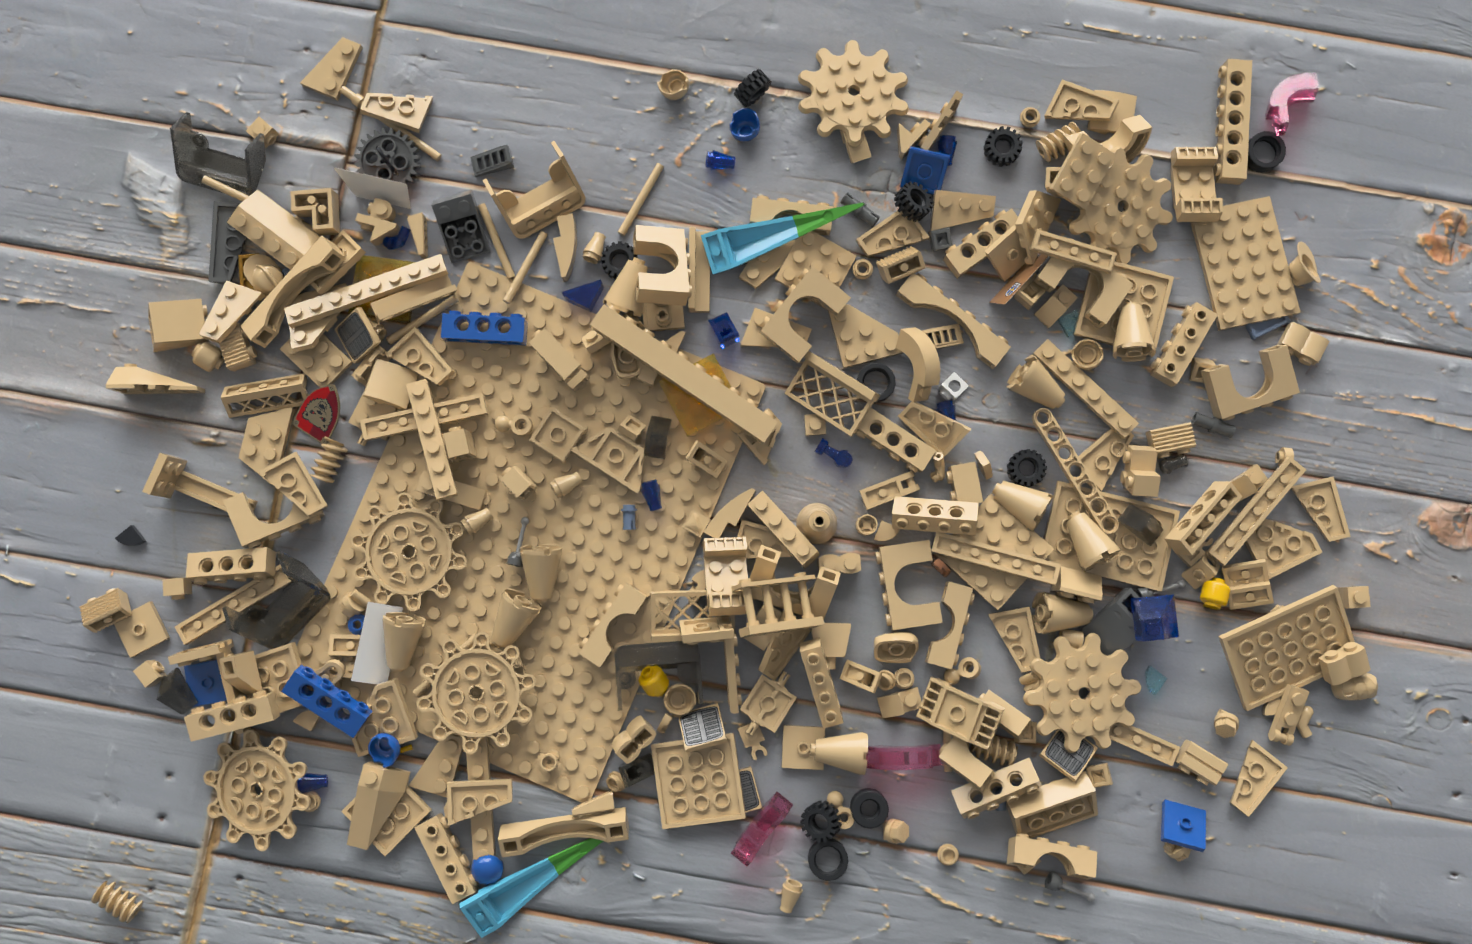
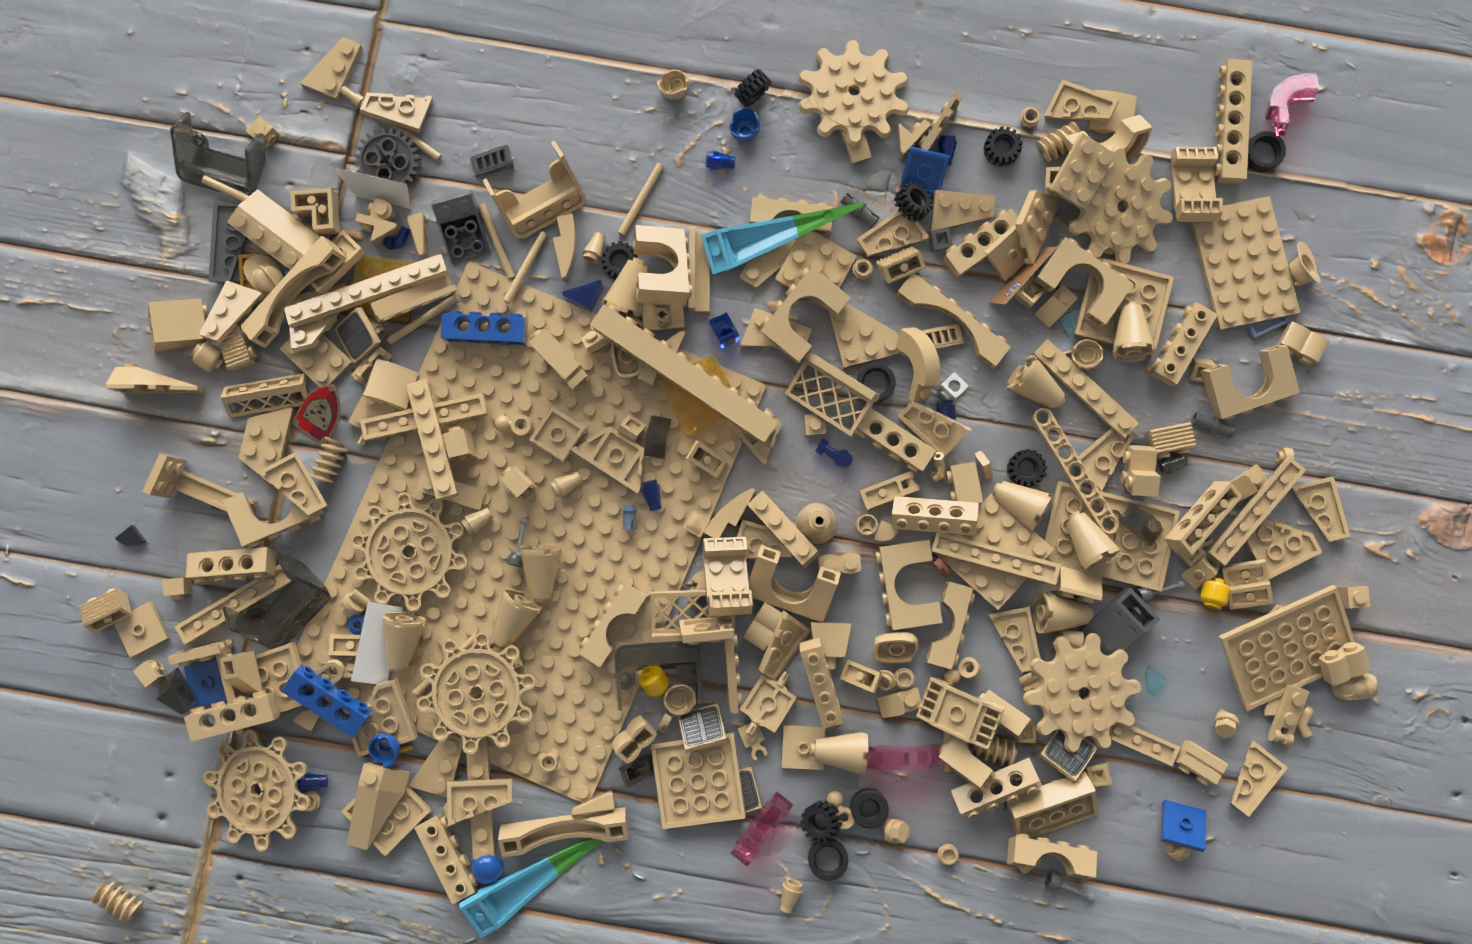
(420, 356): tan wing -> none
(615, 781): tan plate -> none
(771, 624): tan fence -> none
(1073, 251): tan tile -> none
(1154, 618): clear blue slope -> none

